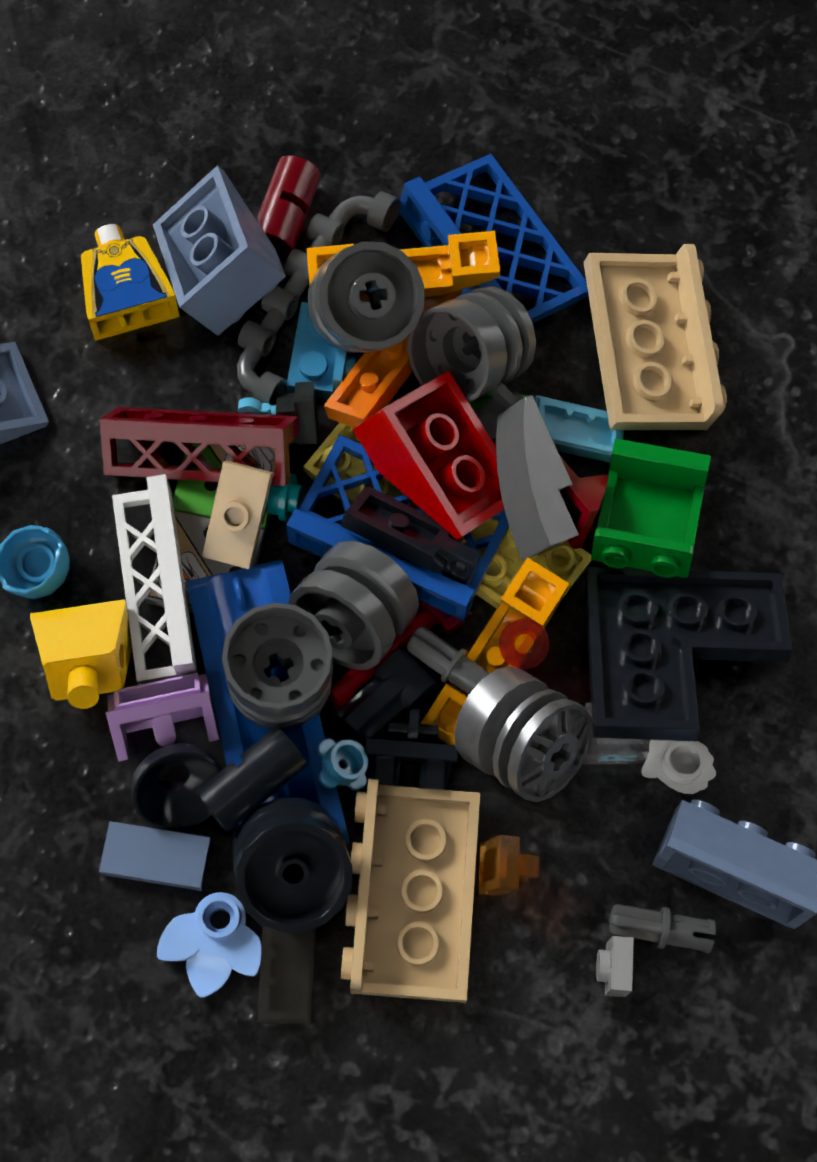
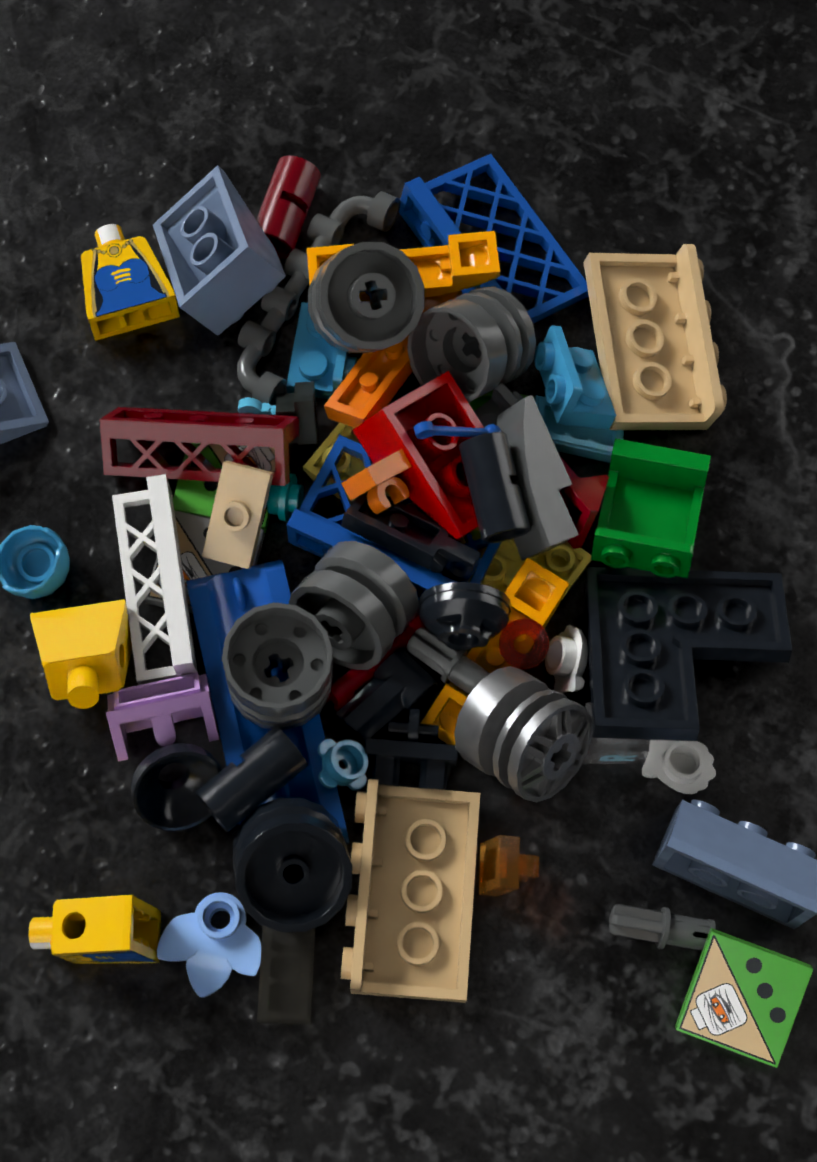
(99, 930): none -> yellow torso
(155, 856): sand blue tile -> none
(378, 479): none -> orange tile
(426, 429): none -> blue hinge
(464, 613): none -> black piece
(495, 499): none -> black pin
(567, 660): none -> white animal
(573, 383): none -> dark azure bracket
(616, 966): light grey plate -> none
(744, 997): none -> tile

